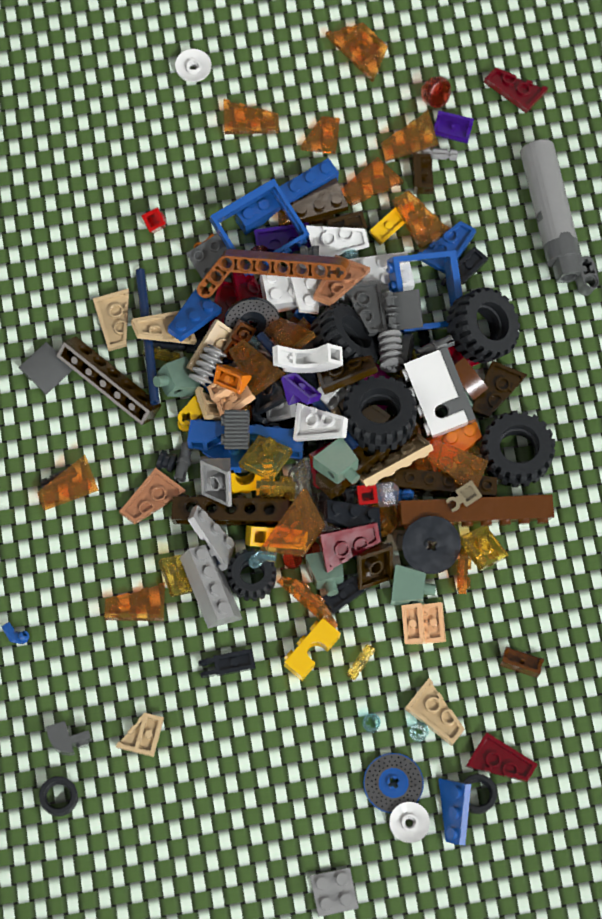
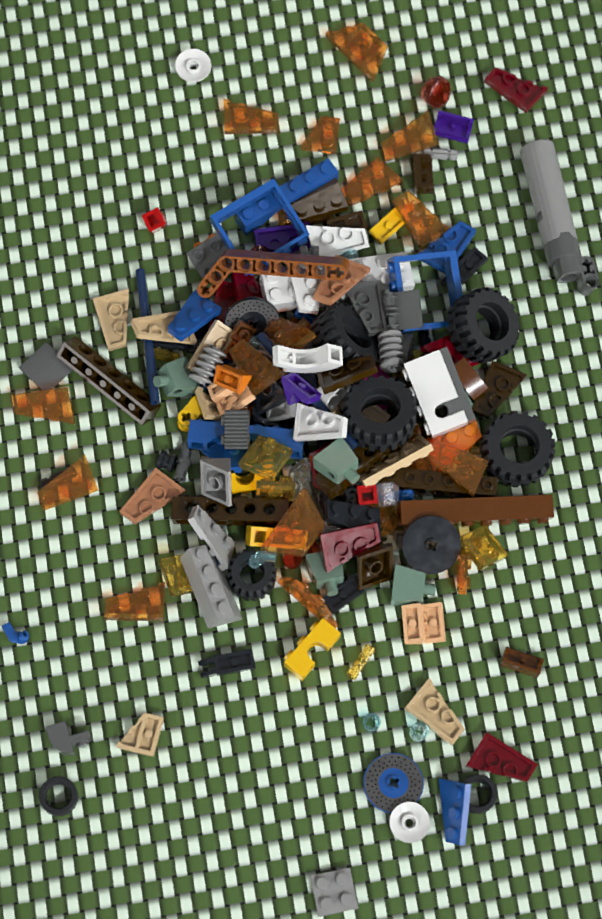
(46, 404): none -> clear orange wing
(434, 346): dark grey pin -> none
(466, 494): dark tan plate -> none

